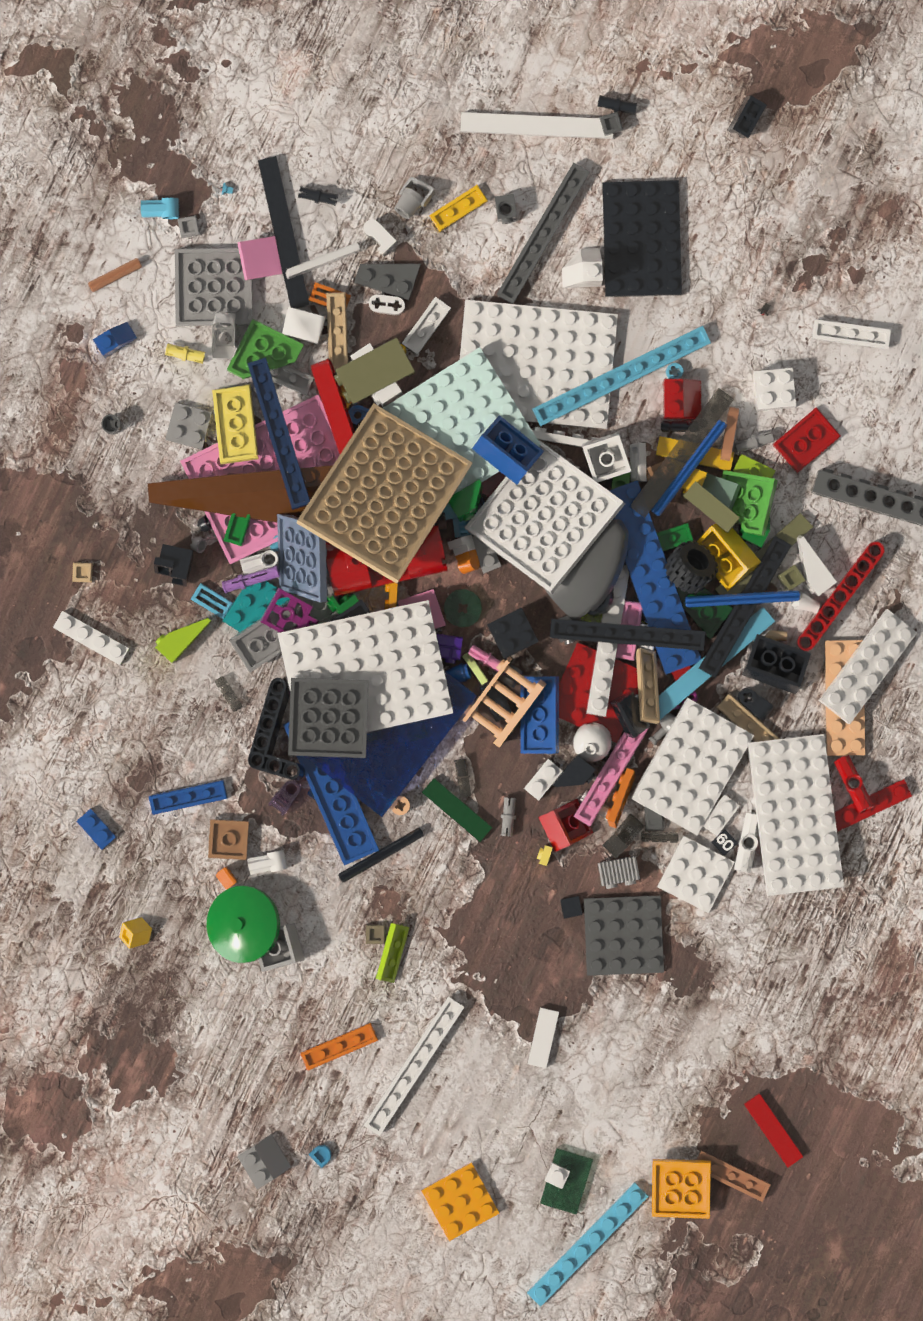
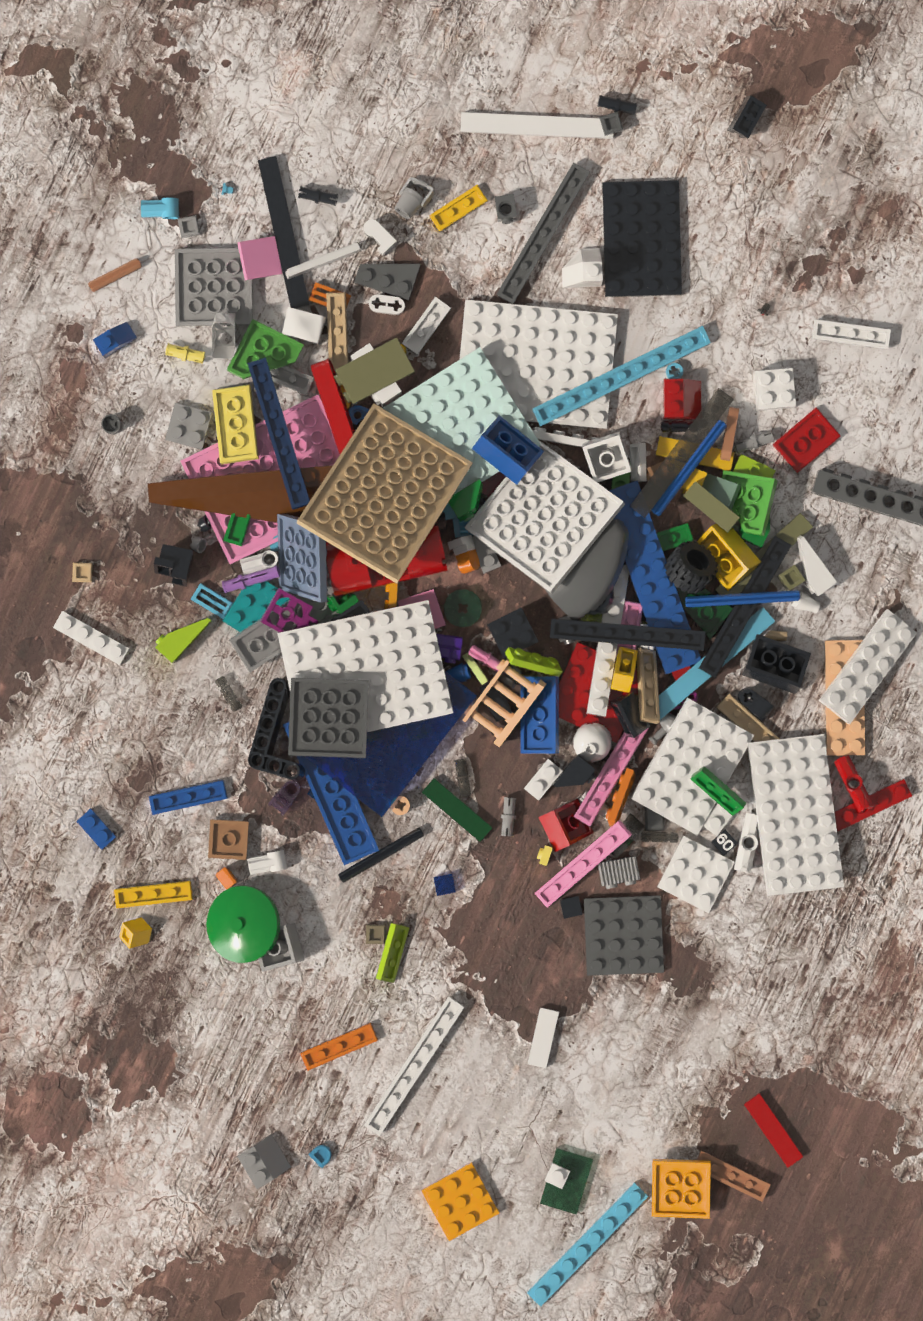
(153, 894): none -> yellow tile
(444, 884): none -> clear blue tile
(533, 661): none -> lime plate
(583, 863): none -> bright pink tile
(624, 669): none -> yellow slope
(718, 790): none -> green plate
(848, 591): red beam -> none

